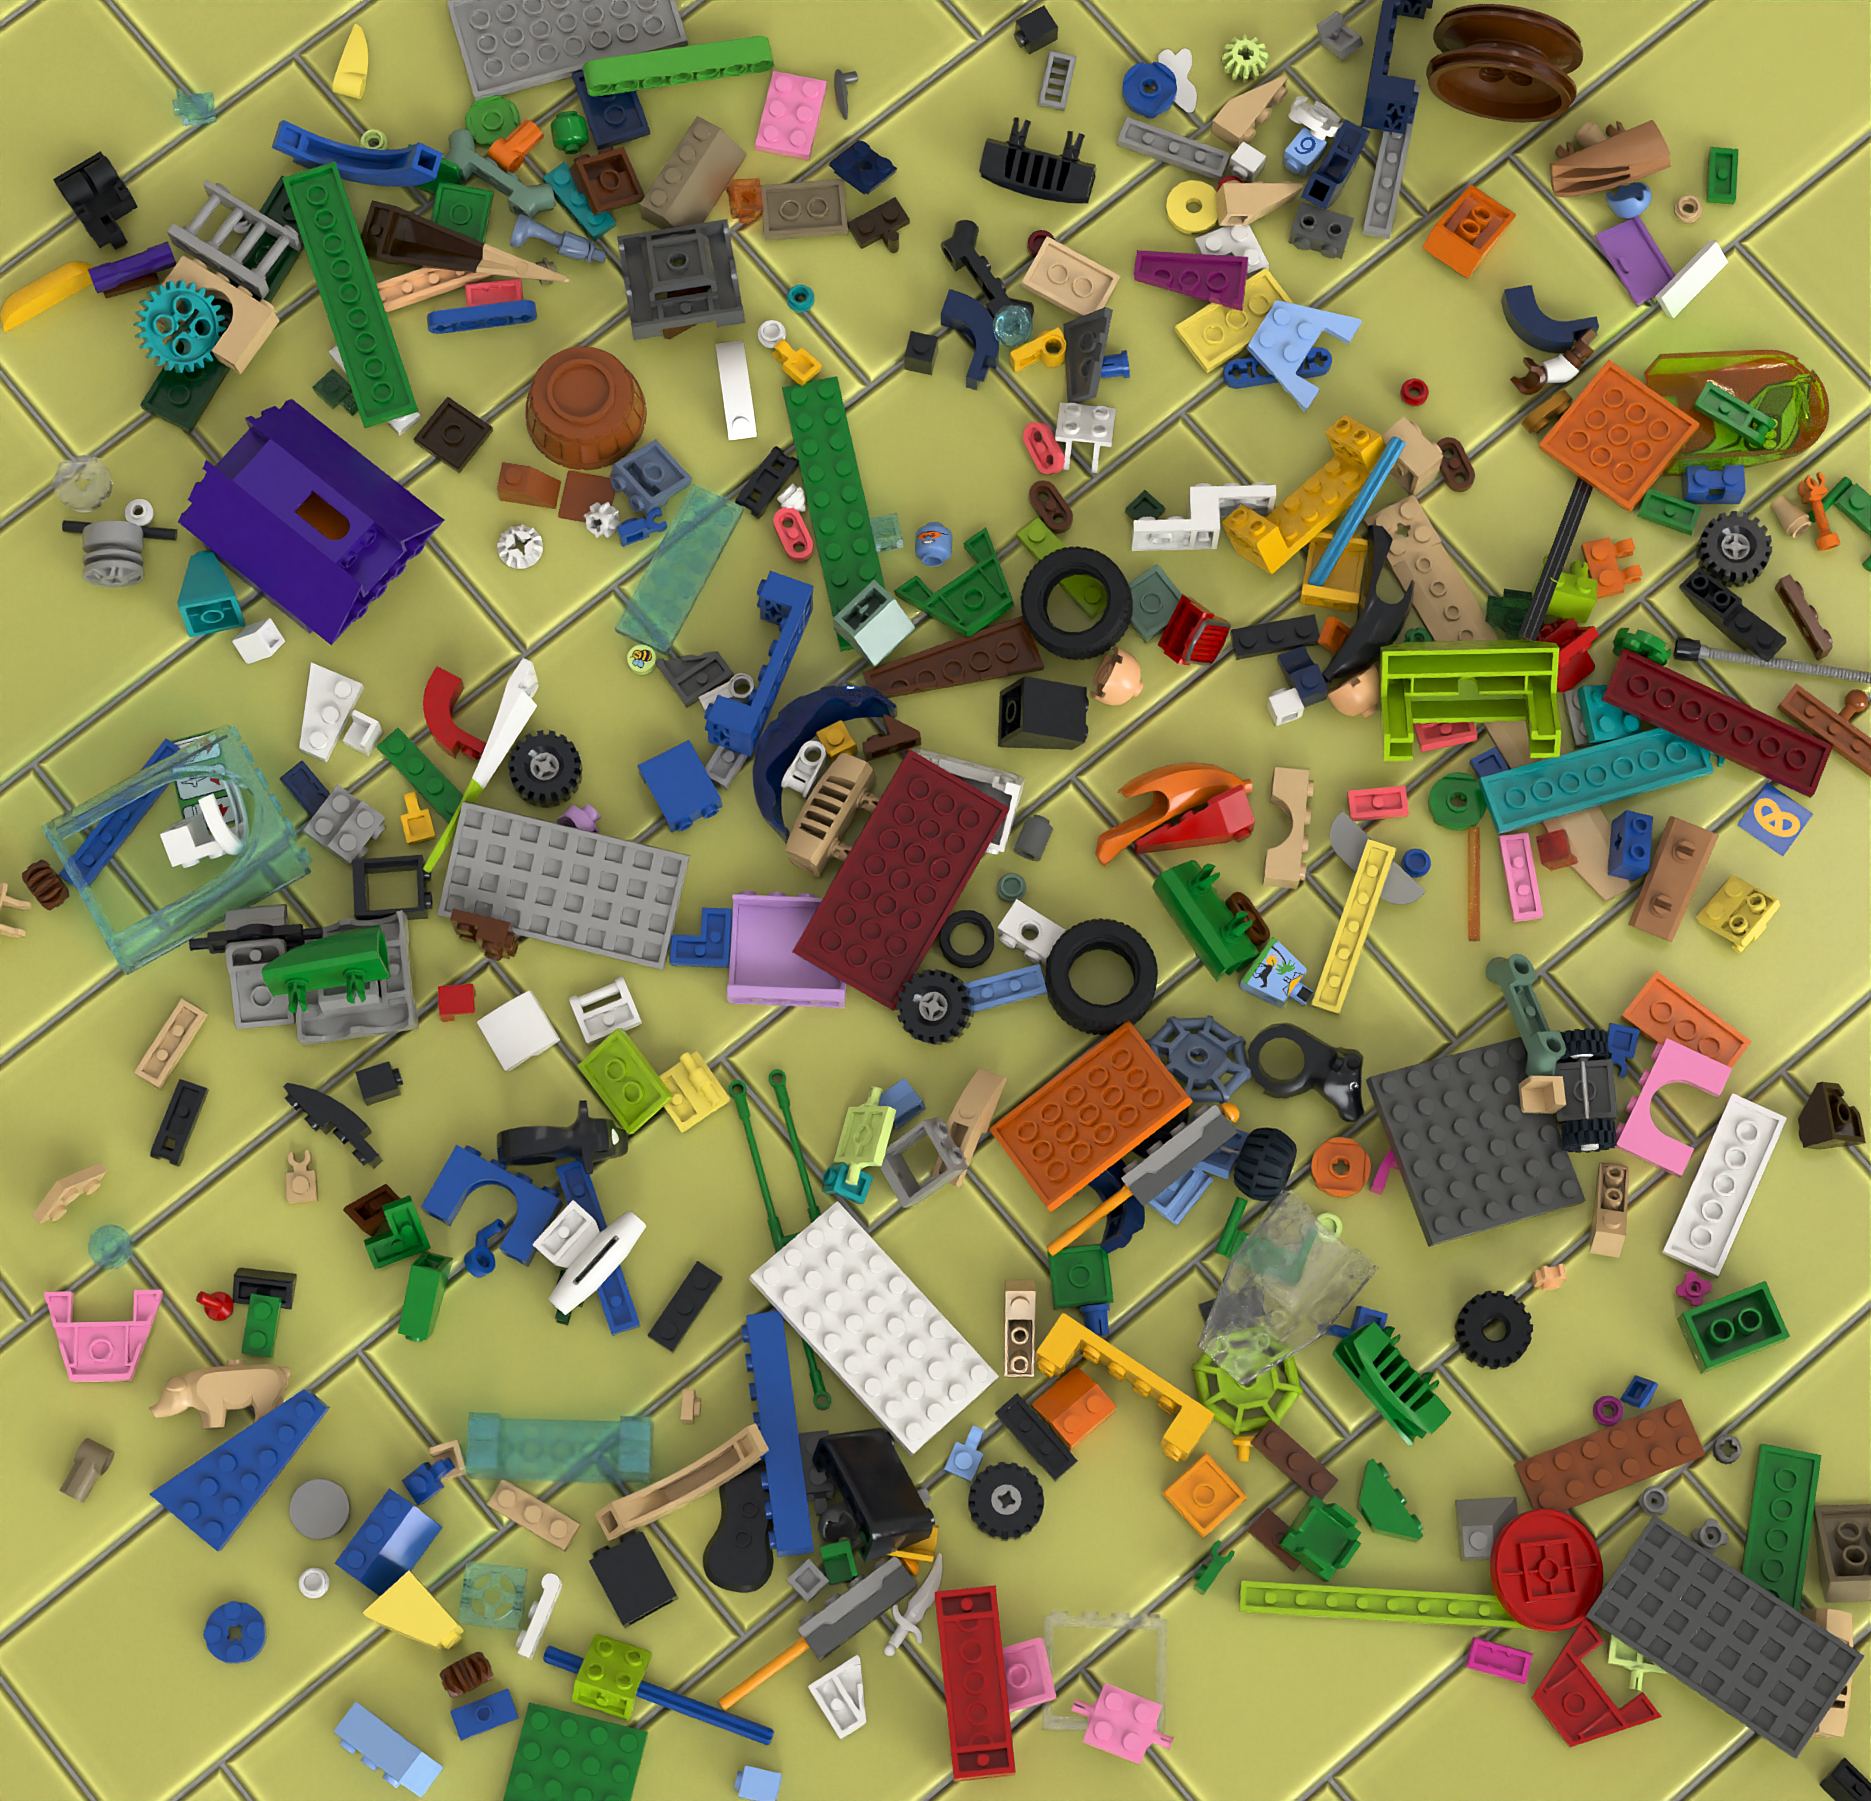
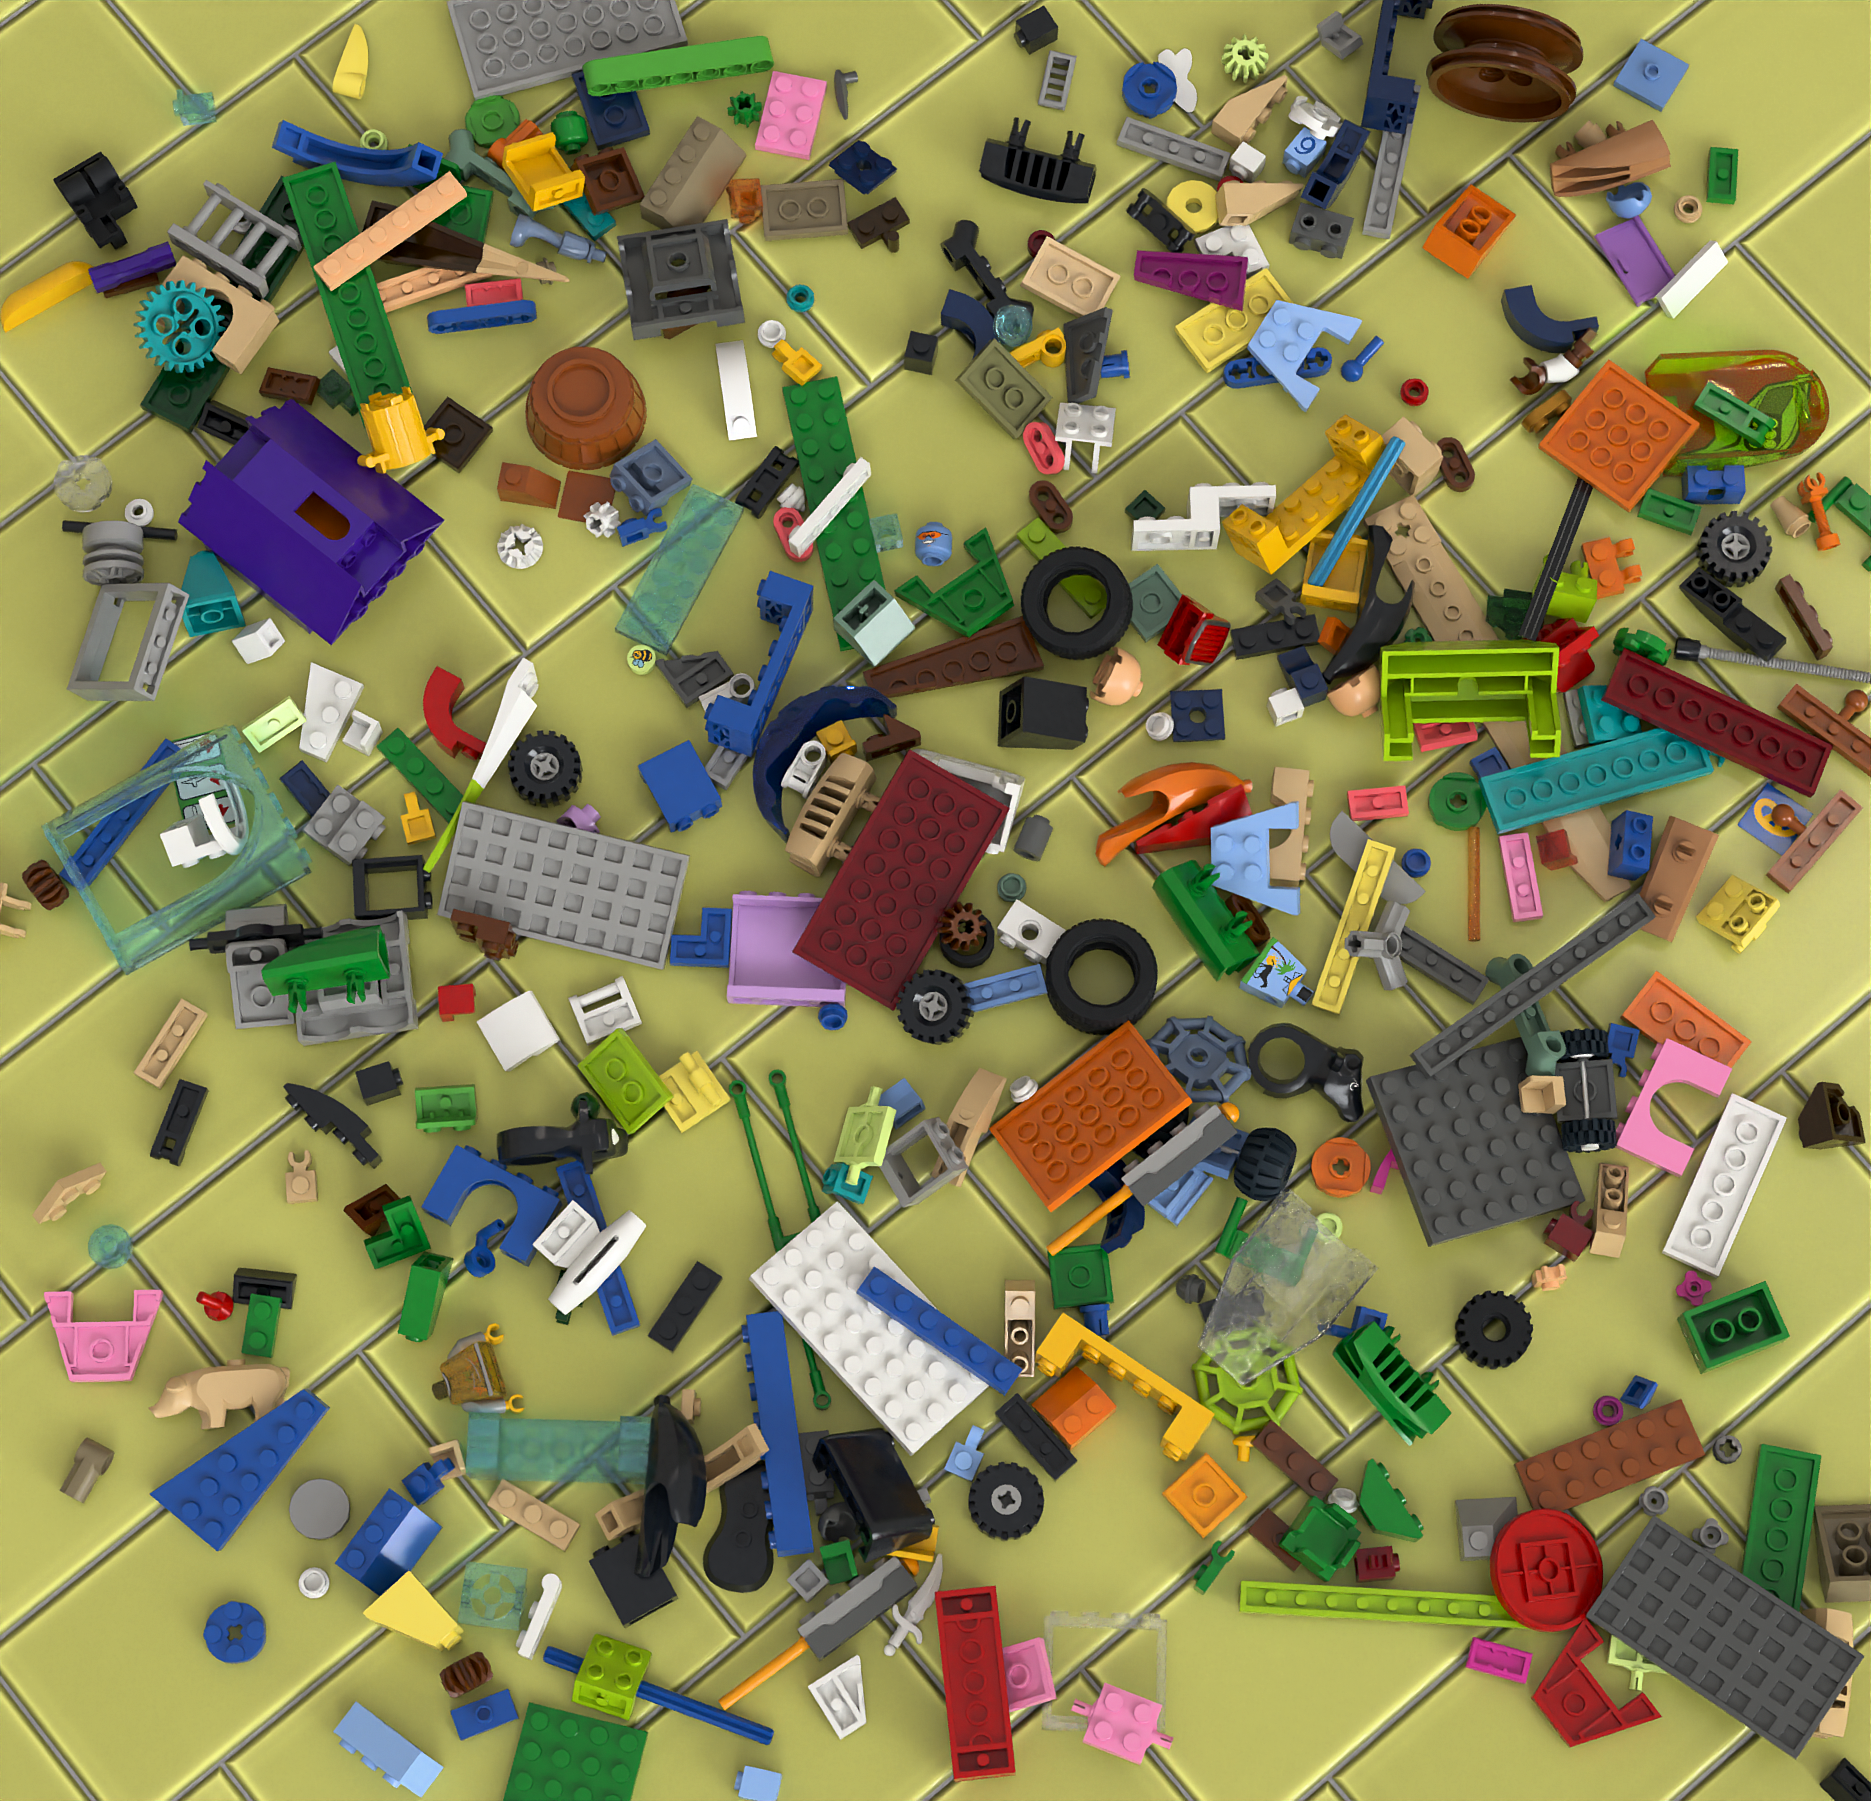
(153, 649): none -> light grey window
(223, 422): none -> black slope
(274, 724): none -> yellowish green plate
(289, 385): none -> reddish brown plate
(390, 231): none -> light nougat plate
(396, 431): none -> yellow container
(446, 1107): none -> bright green bracket
(474, 1376): none -> clear yellow torso
(541, 172): none -> yellow panel
(592, 1104): none -> dark green plant
(672, 1486): none -> black piece
(744, 116): none -> green gear
(832, 1016): none -> blue plate
(852, 480): none -> white plate
(939, 1331): none -> blue plate
(972, 927): none -> reddish brown gear
(1003, 388): none -> olive plate
(1023, 1088): none -> white plate
(1159, 726): none -> white plate
(1161, 221): none -> black plate
(1191, 1288): none -> dark grey plate
(1206, 701): none -> dark blue piece
(1243, 857): none -> light blue wing
(1279, 598): none -> dark grey plate
(1344, 1498): none -> white plate
(1353, 369): none -> blue bar
(1376, 1564): none -> dark red brick
(1383, 945): none -> light grey piece
(1441, 966): none -> dark grey plate
(1532, 986): none -> dark grey plate
(1568, 1234): none -> dark red brick
(1651, 75): none -> medium blue plate
(1812, 839): none -> plate

